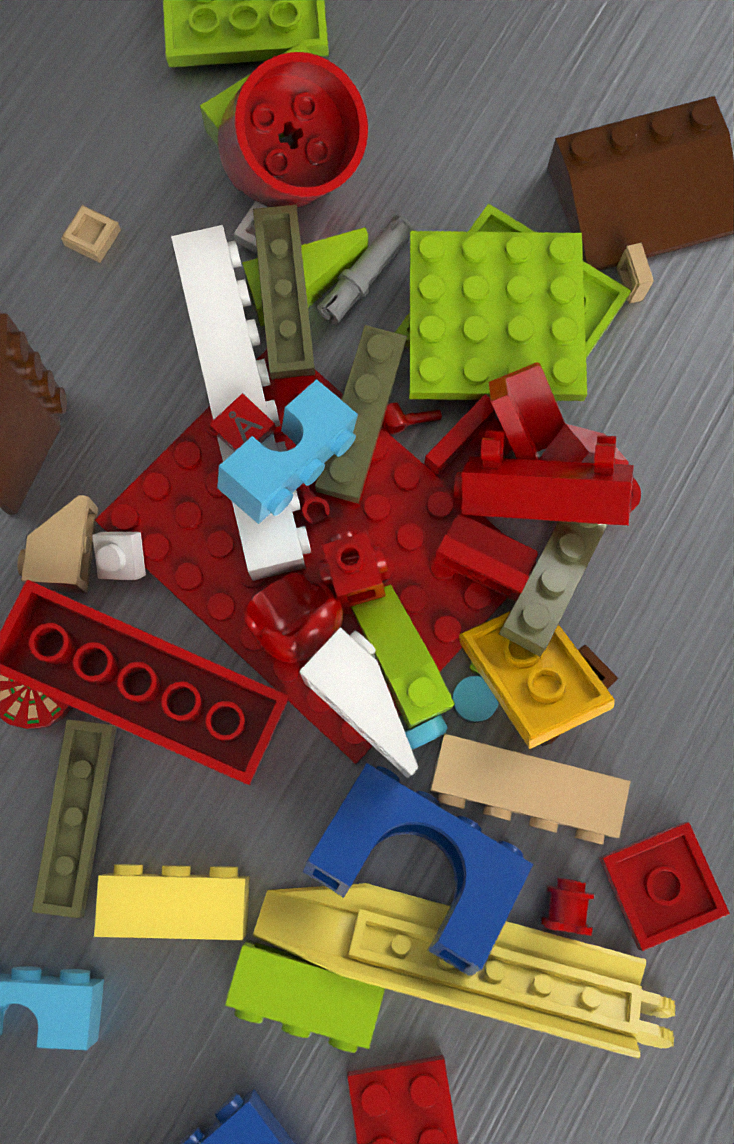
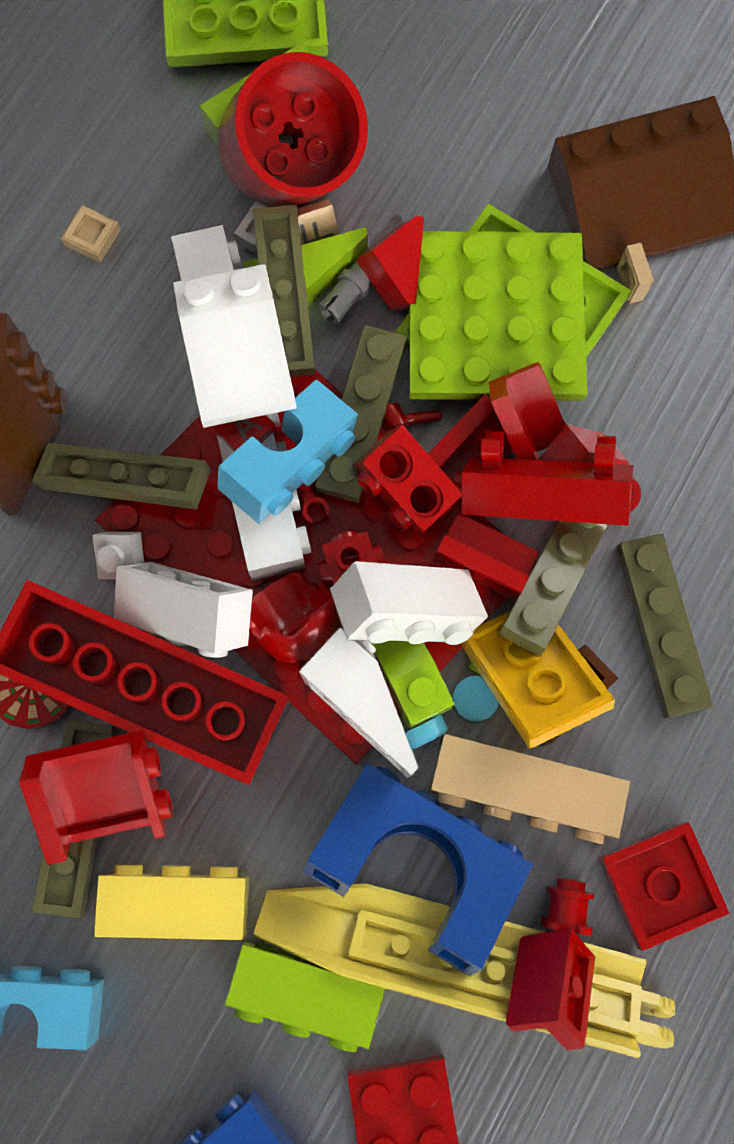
(61, 548): tan slope -> none
(94, 792): none -> red panel
(122, 475): none -> olive plate
(183, 607): none -> white brick
(234, 345): none -> white slope
(317, 221): none -> tan tile
(395, 263): none -> red slope
(407, 603): none -> white brick
(413, 471): none -> red brick
(552, 986): none -> red panel
(664, 626): none -> olive plate

